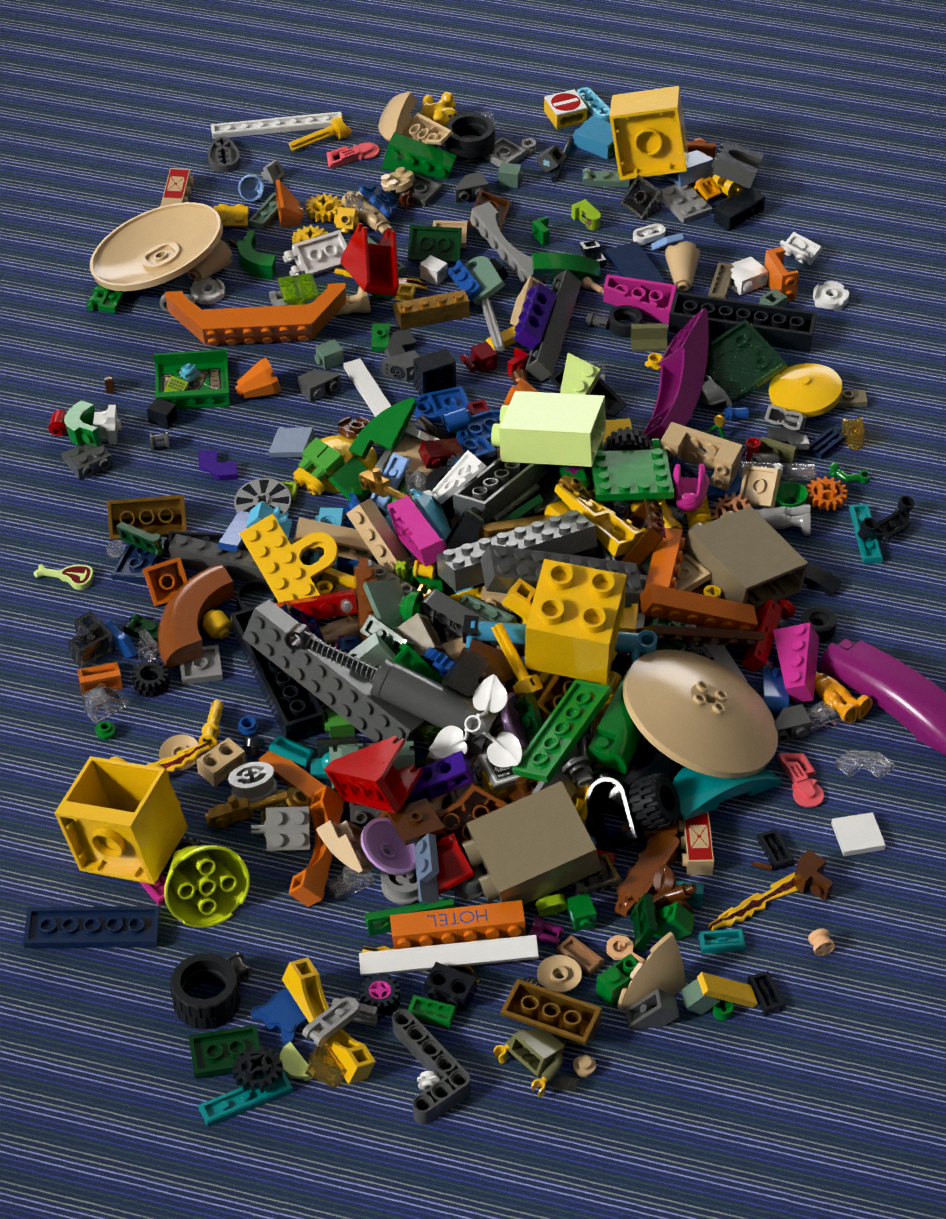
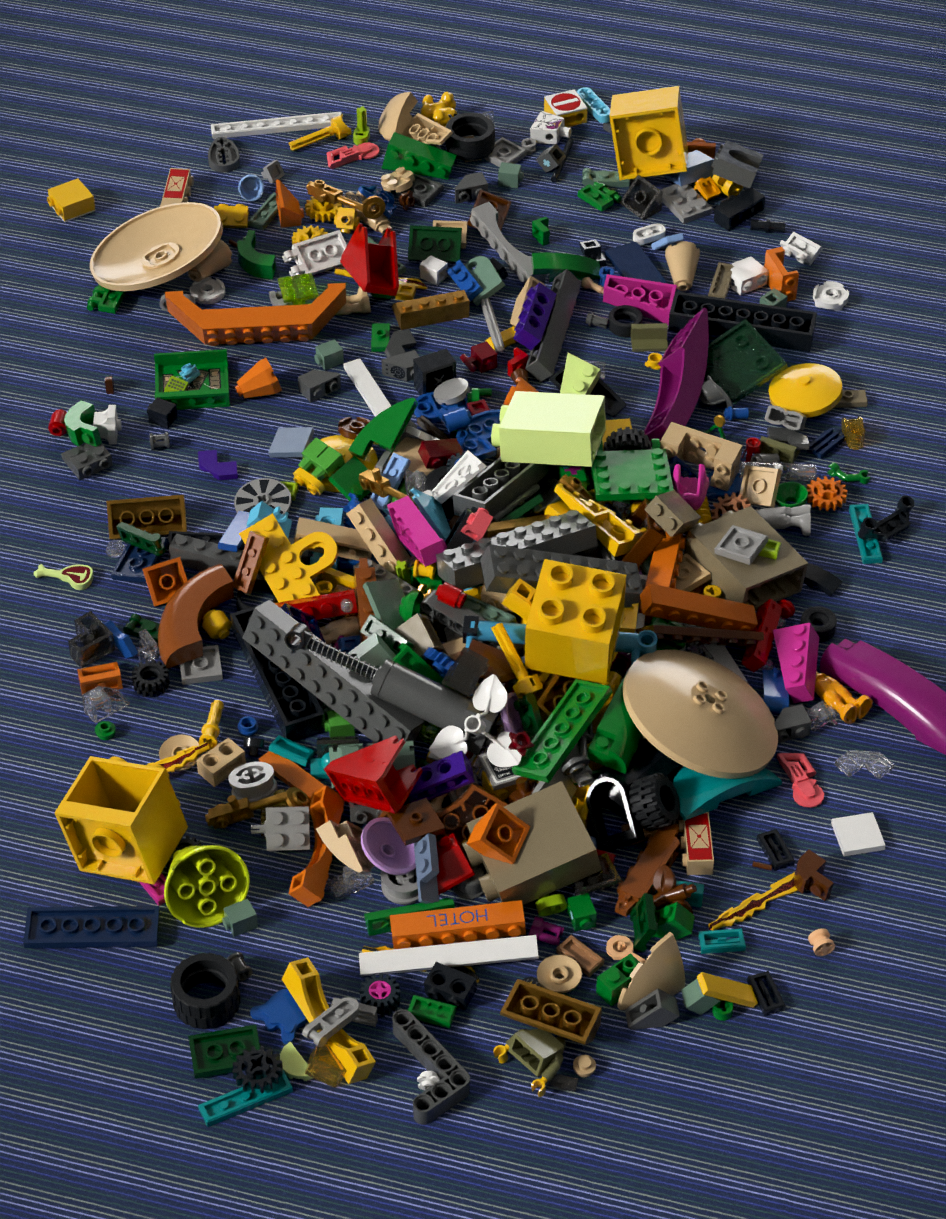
(71, 200): none -> yellow piece
(240, 917): none -> sand green brick
(250, 562): none -> dark orange plate
(324, 192): none -> pearl gold piece
(361, 127): none -> lime piece
(451, 391): none -> light grey tile
(451, 595): none -> red brick
(474, 393): none -> green plate
(477, 524): none -> coral brick
(499, 835): none -> orange slope
(524, 739): none -> dark red plate
(549, 129): none -> white torso
(587, 214): lime leg -> none
(595, 137): dark azure brick -> none
(599, 196): none -> green plate
(603, 273): none -> blue bush
(672, 513): none -> dark tan brick
(741, 544): none -> light grey plate
(767, 225): none -> black pin
(771, 549): none -> lime tile

